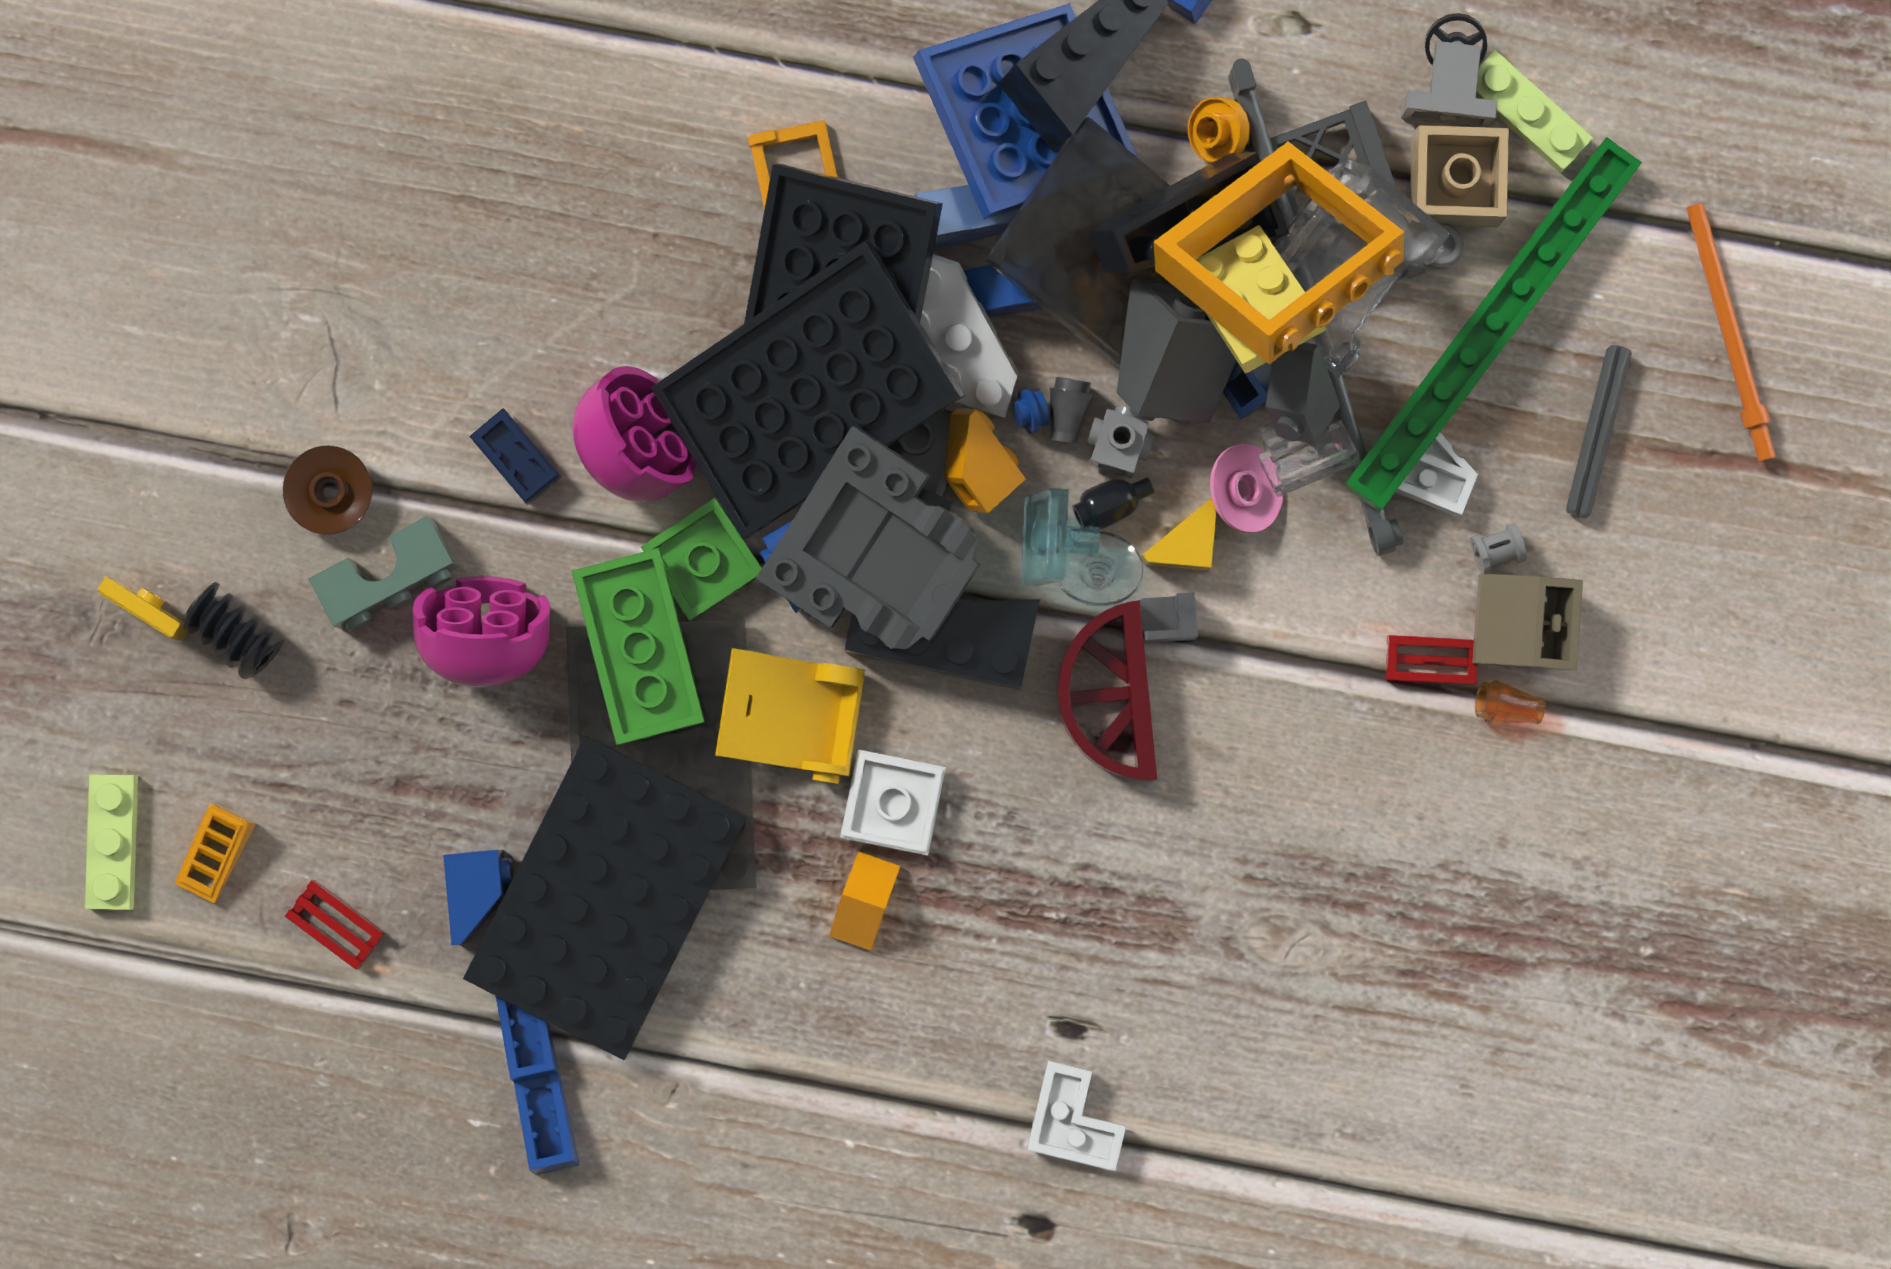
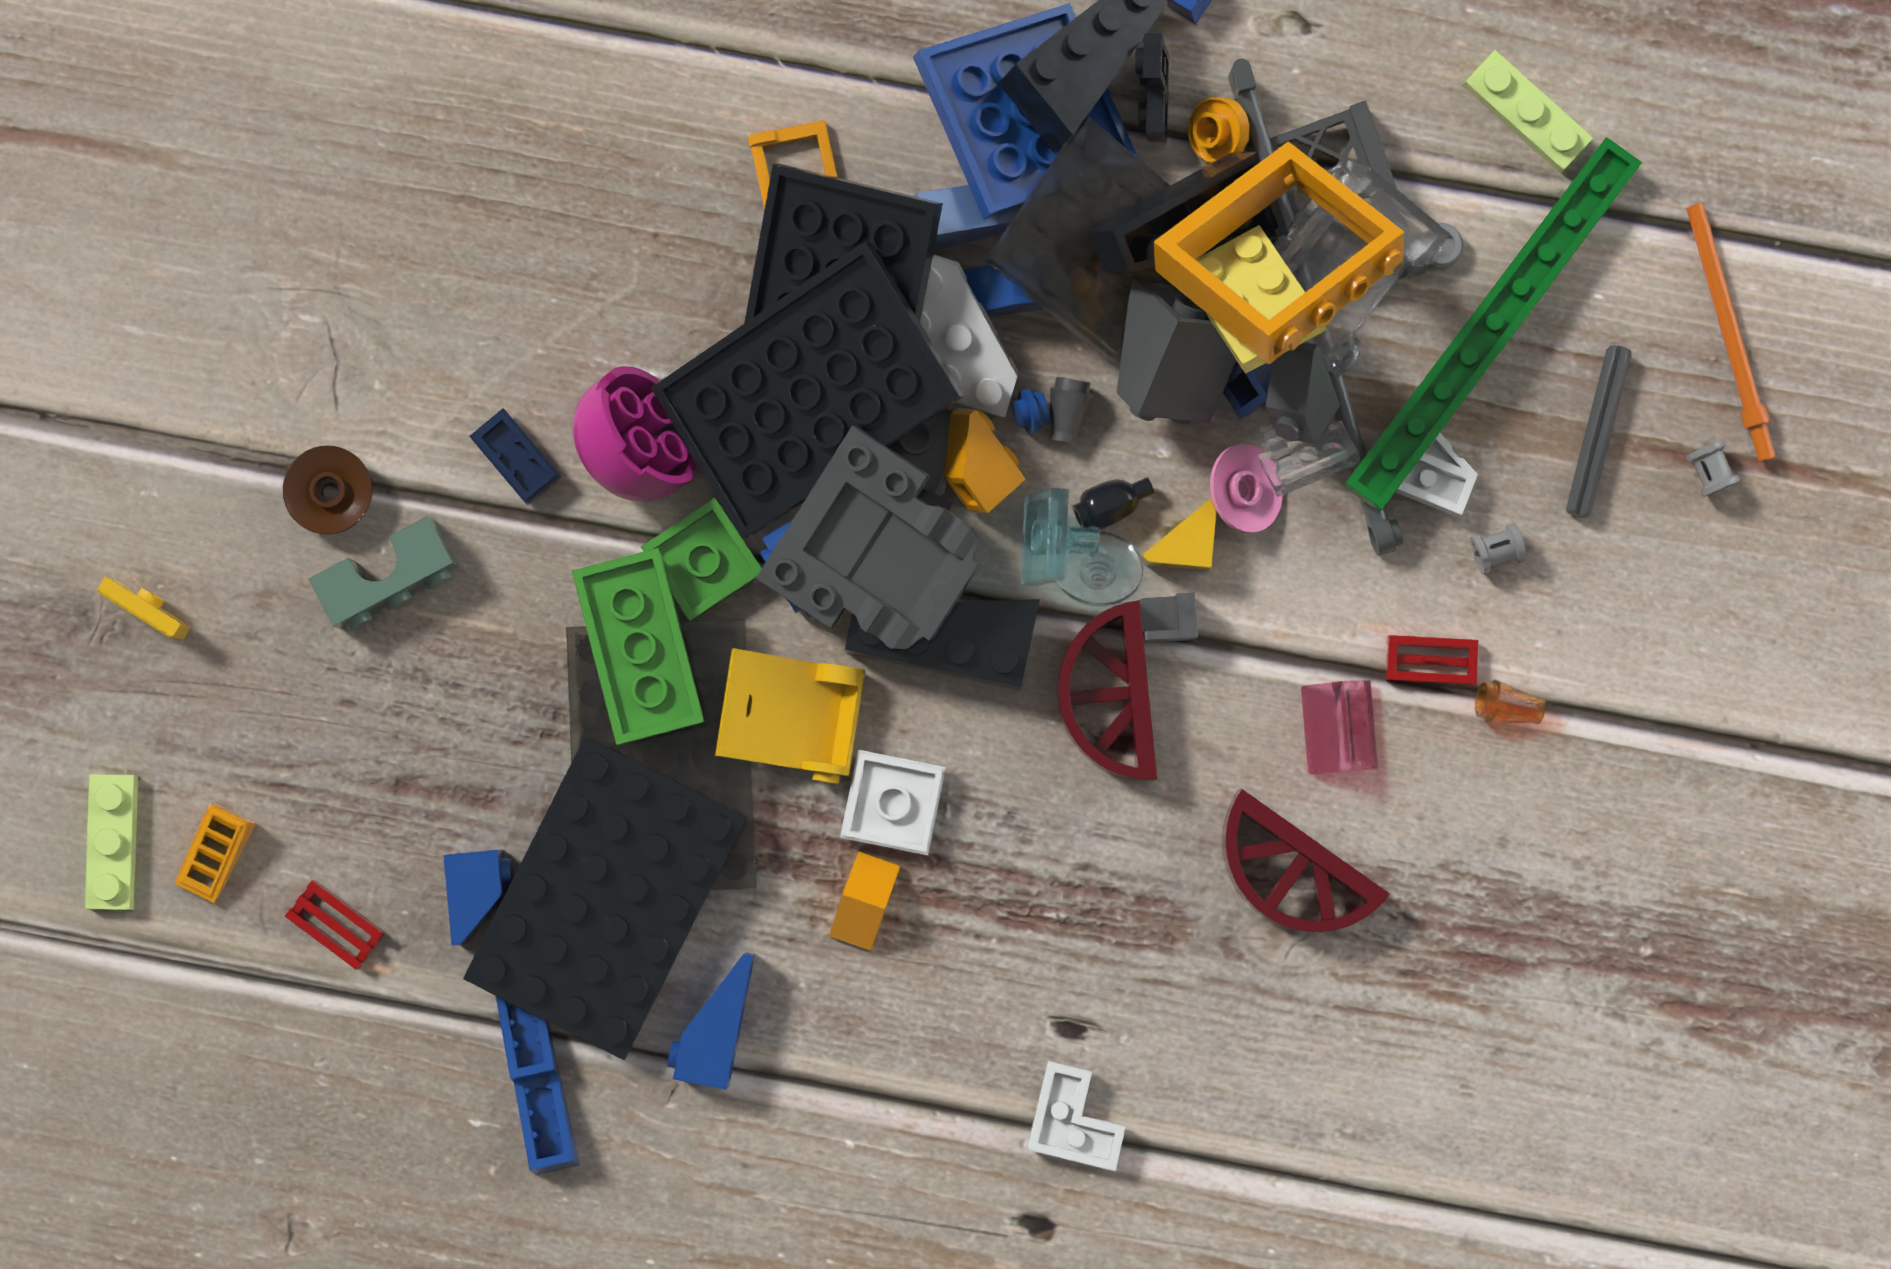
(230, 633): black piece -> none
(484, 653): dark pink cylinder -> none
(712, 1037): none -> blue slope
(1114, 456): light grey brick -> none
(1153, 70): none -> black plate
(1308, 850): none -> dark red window
(1339, 727): none -> clear pink panel
(1453, 79): light grey piece -> none
(1460, 174): tan brick -> none
(1527, 621): dark tan slope -> none
(1713, 468): none -> light grey bush

